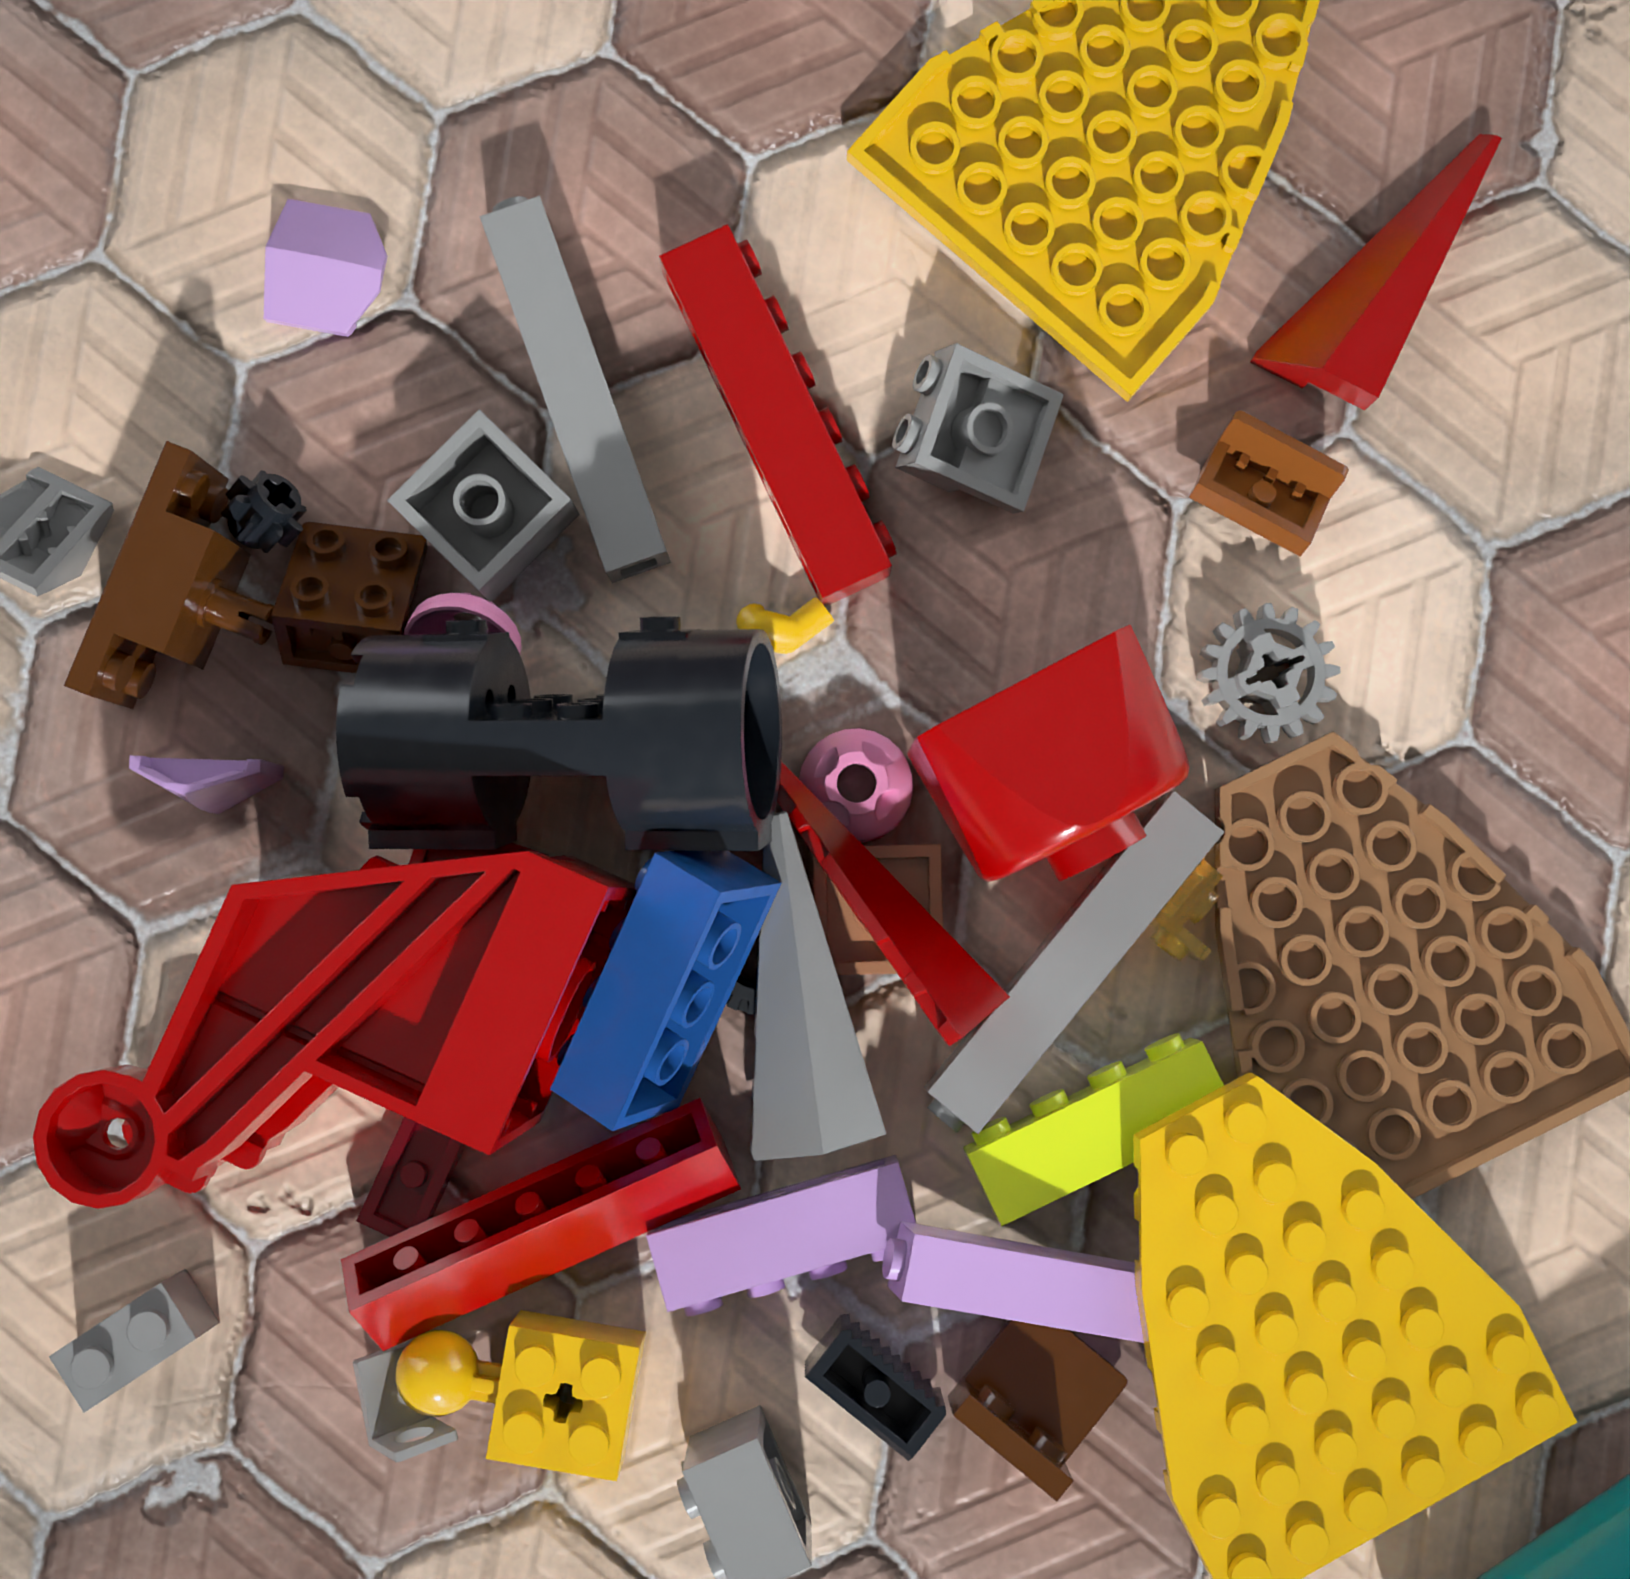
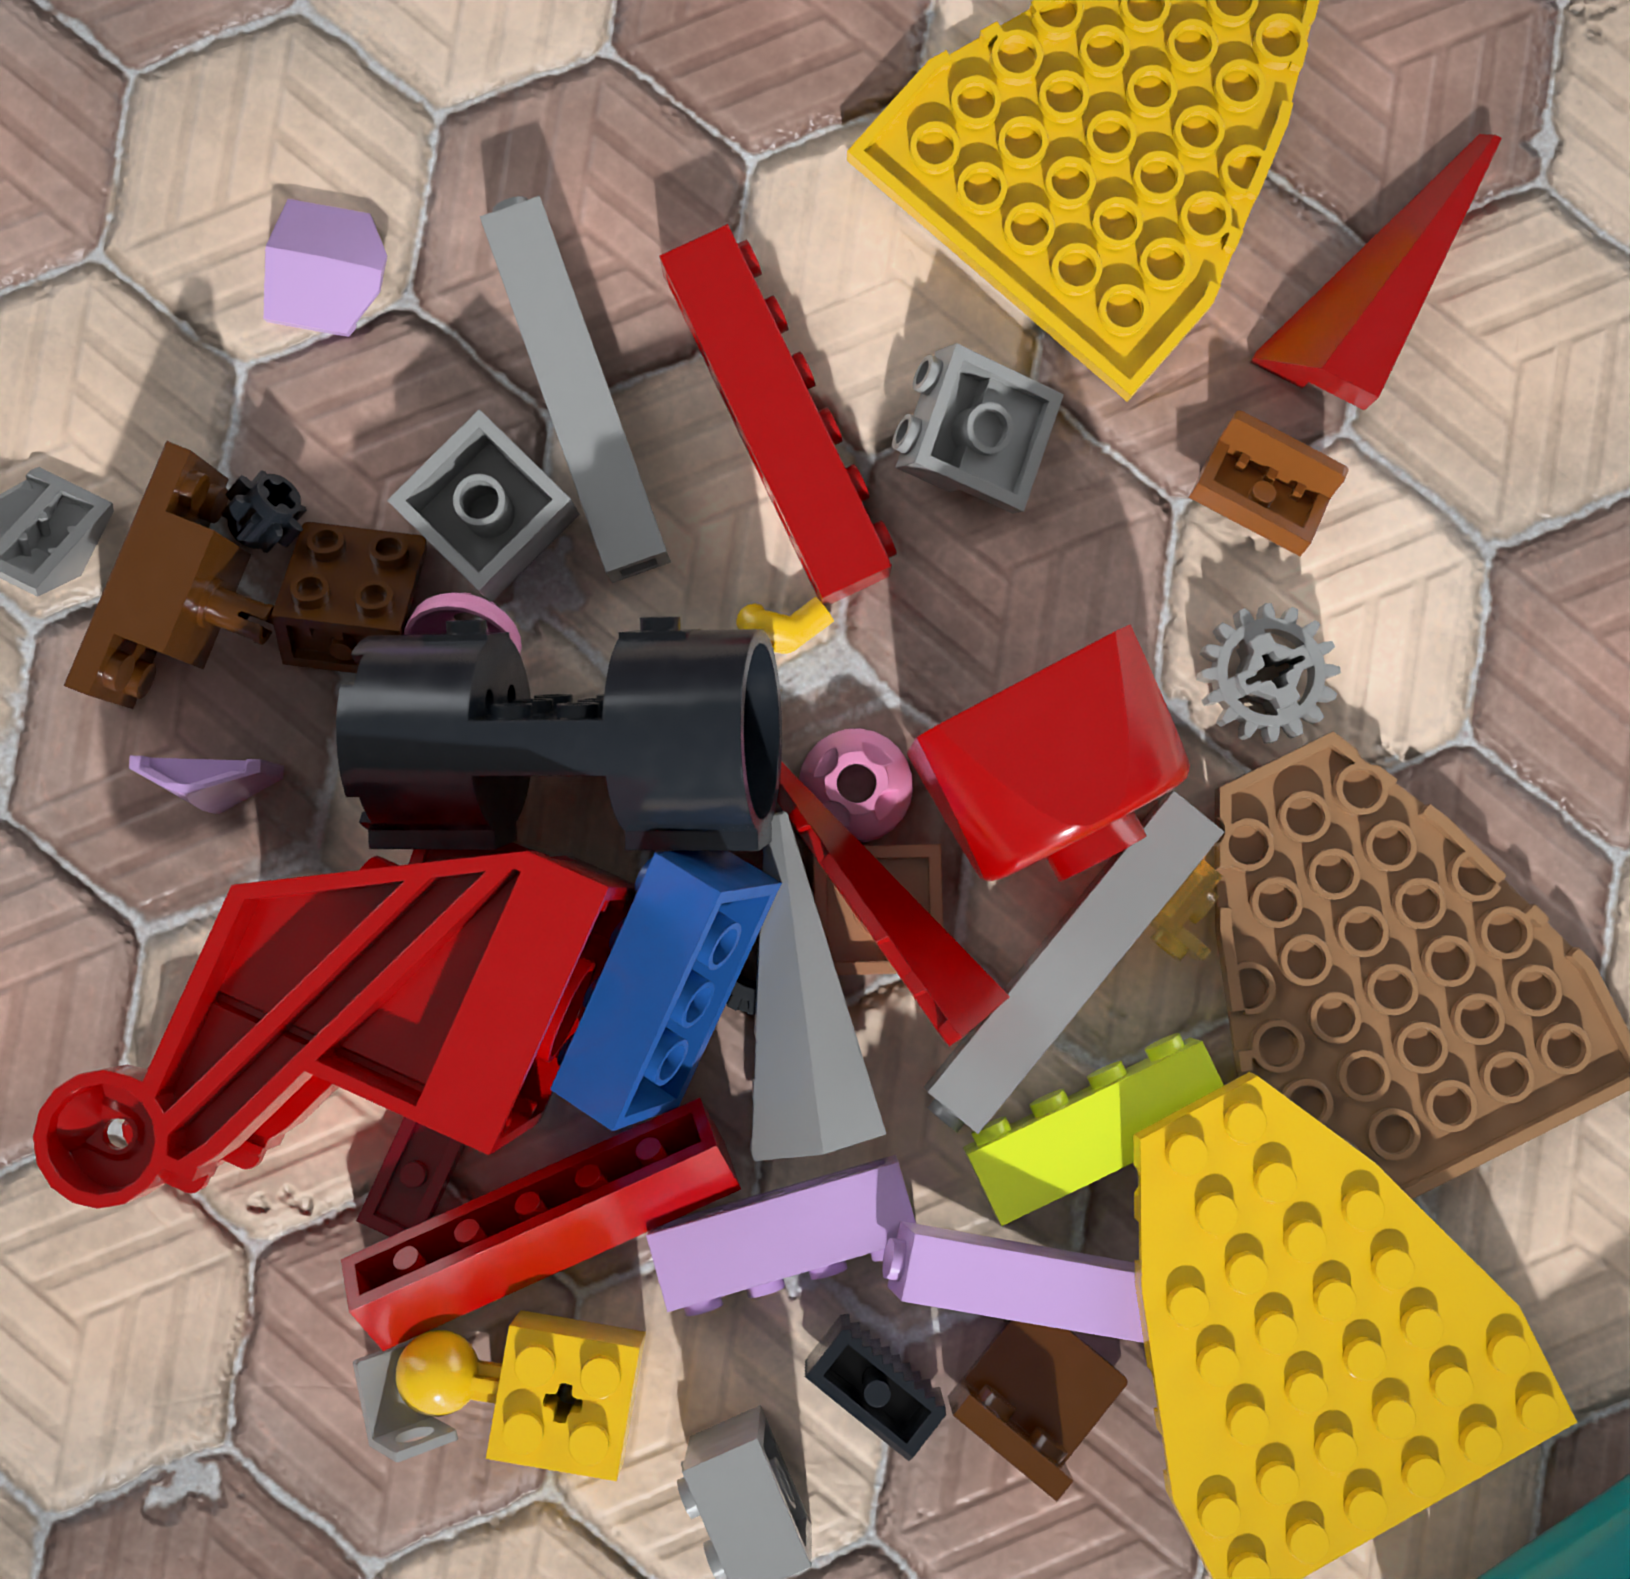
(134, 1340): light grey brick -> none

